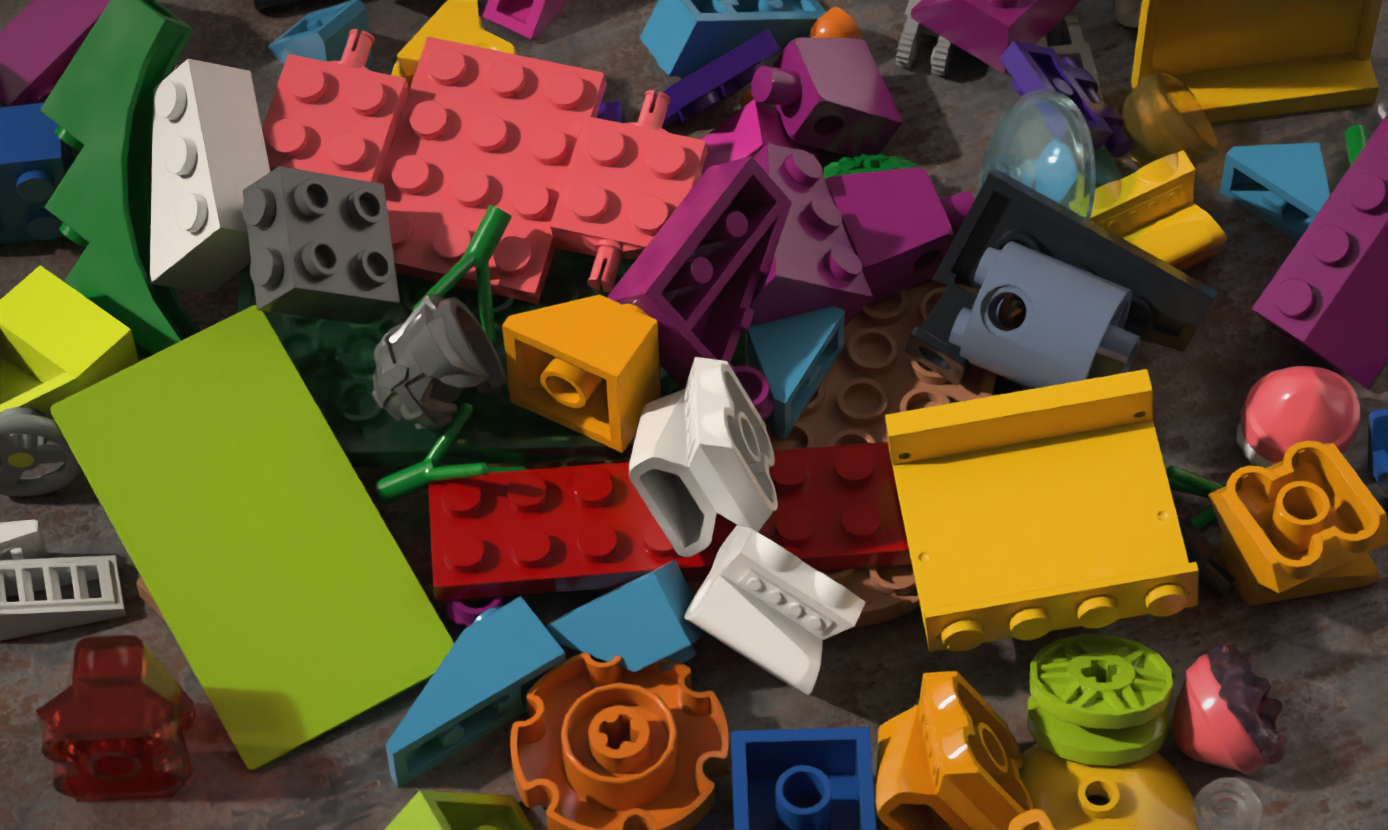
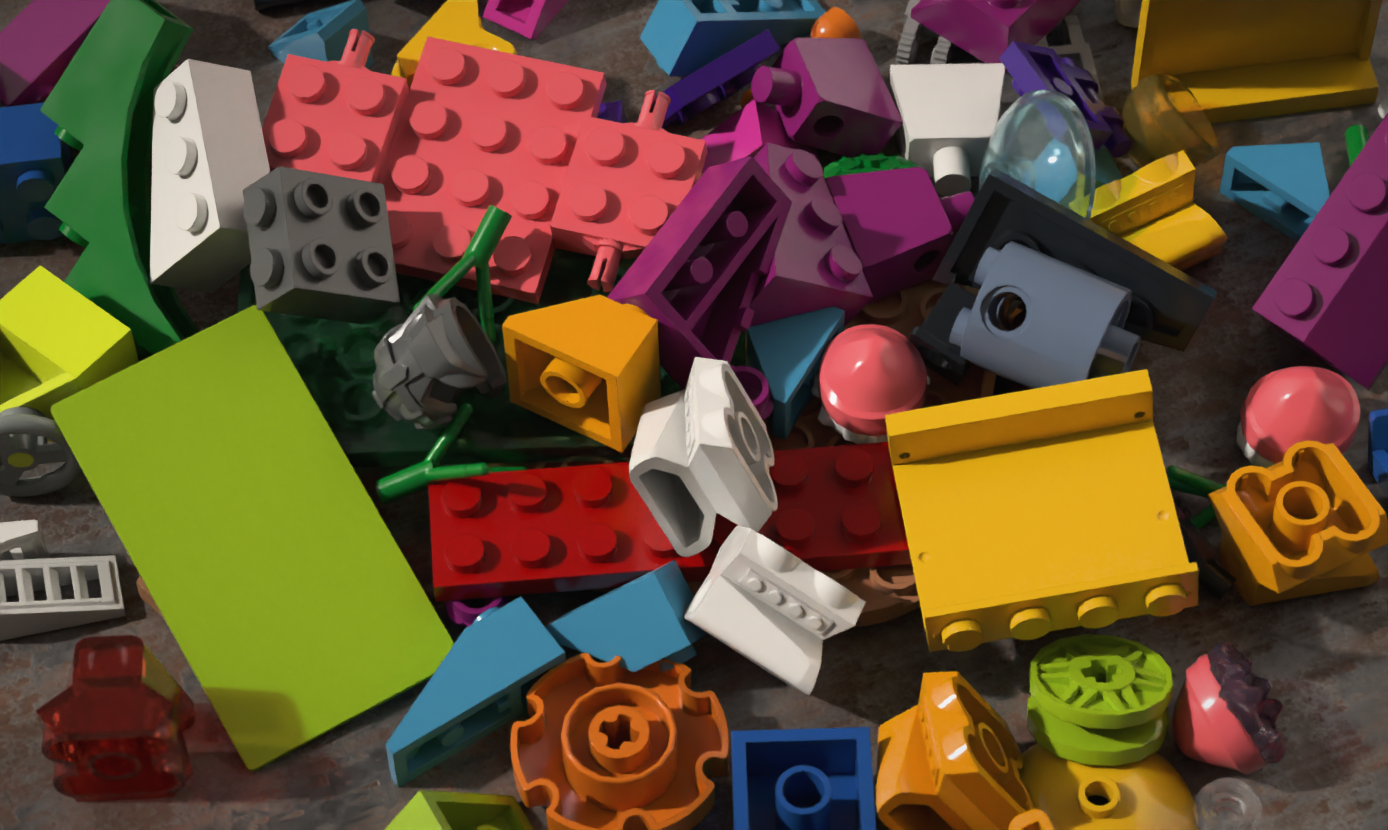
(865, 377): none -> coral hair
(947, 118): none -> white torso

